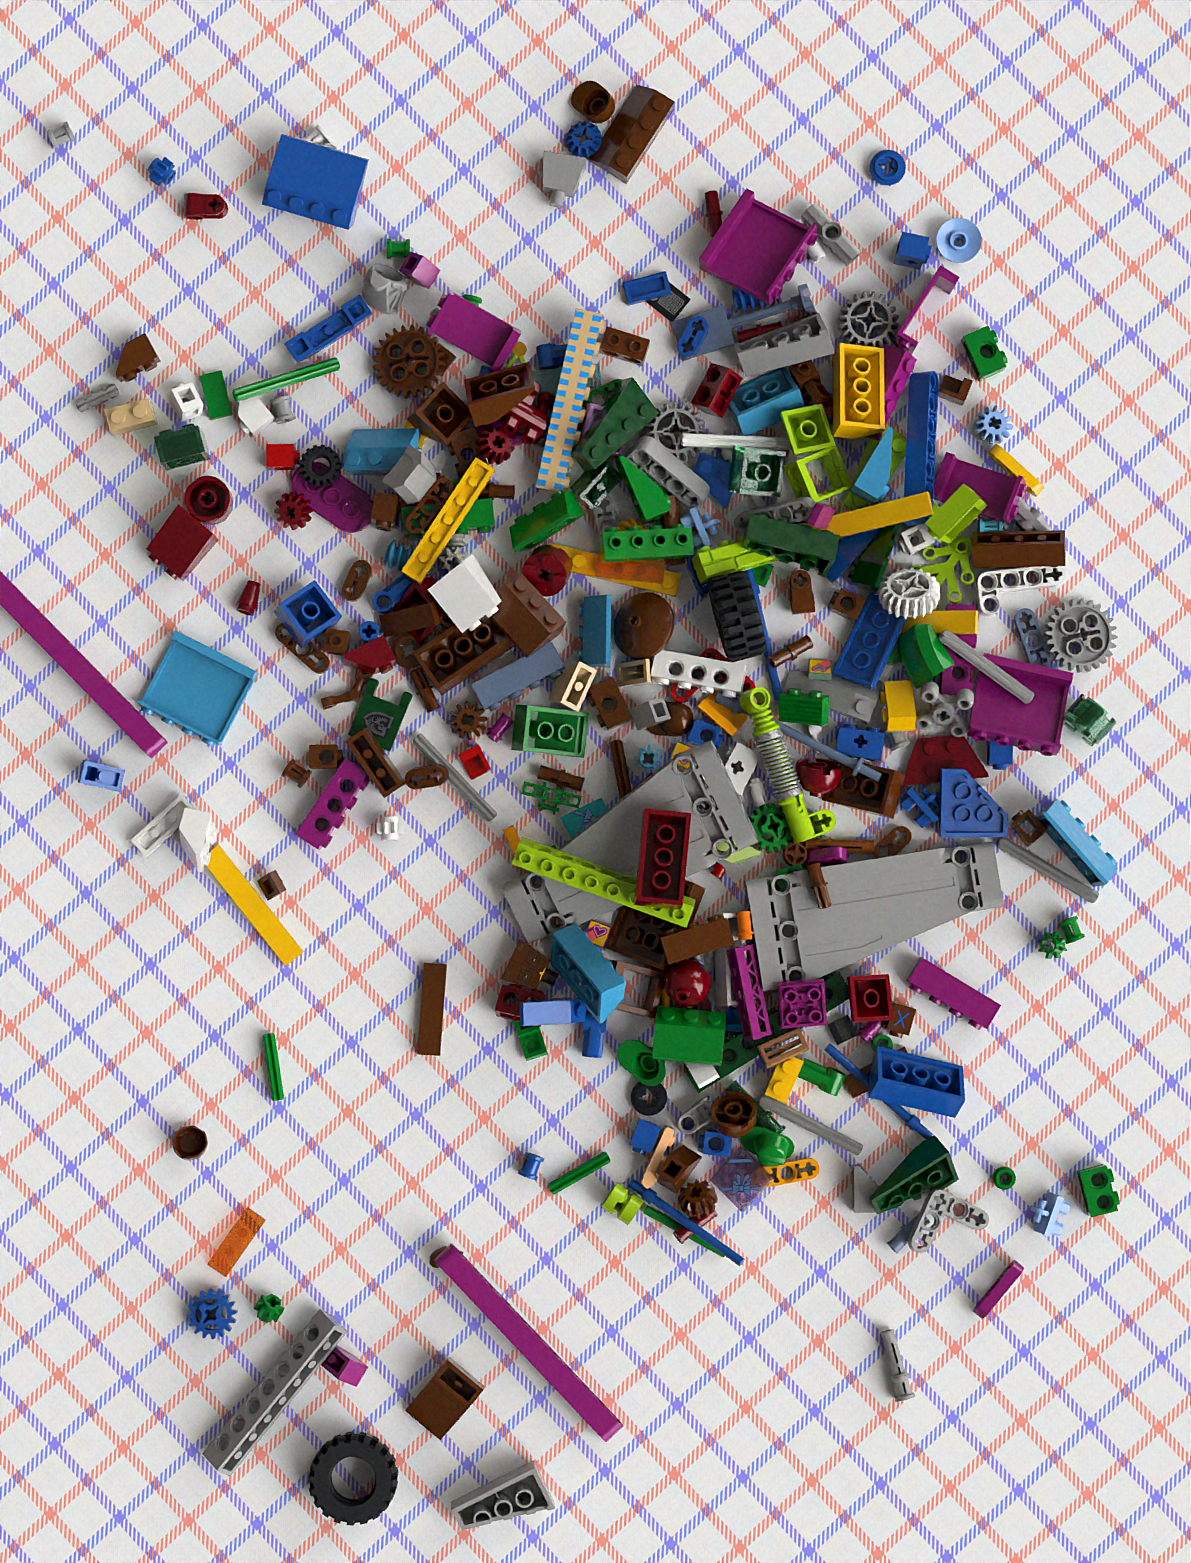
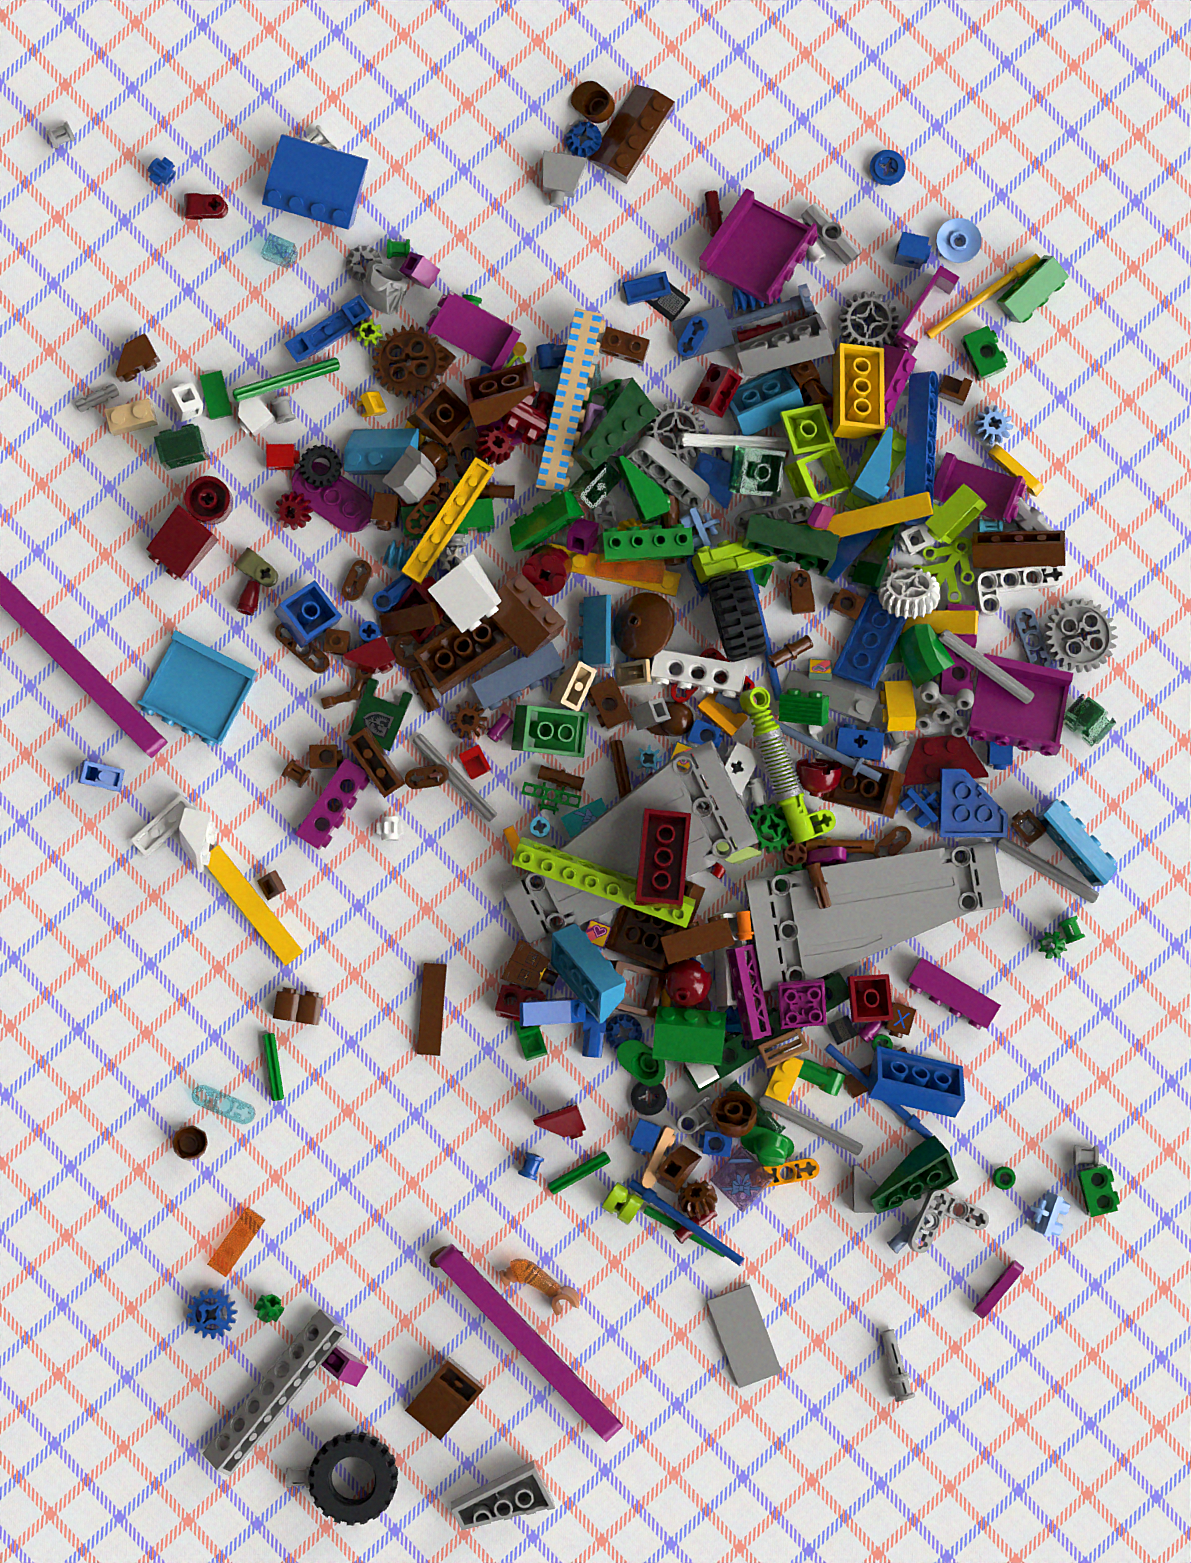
(210, 1092): none -> clear light blue beam
(254, 566): none -> olive piece
(279, 251): none -> clear light blue brick
(297, 1477): none -> light grey bush
(298, 1007): none -> reddish brown brick
(353, 258): none -> light grey gear
(372, 337): none -> lime gear
(373, 404): none -> yellow tile
(436, 455): none -> reddish brown head
(530, 1273): none -> piece
(534, 823): none -> medium azure bush
(563, 1122): none -> dark red slope
(582, 536): none -> magenta brick
(628, 1022): none -> blue gear
(744, 1336): none -> light grey tile
(1018, 271): none -> yellow bar
(1033, 289): none -> brick
(1085, 1155): none -> light grey bush

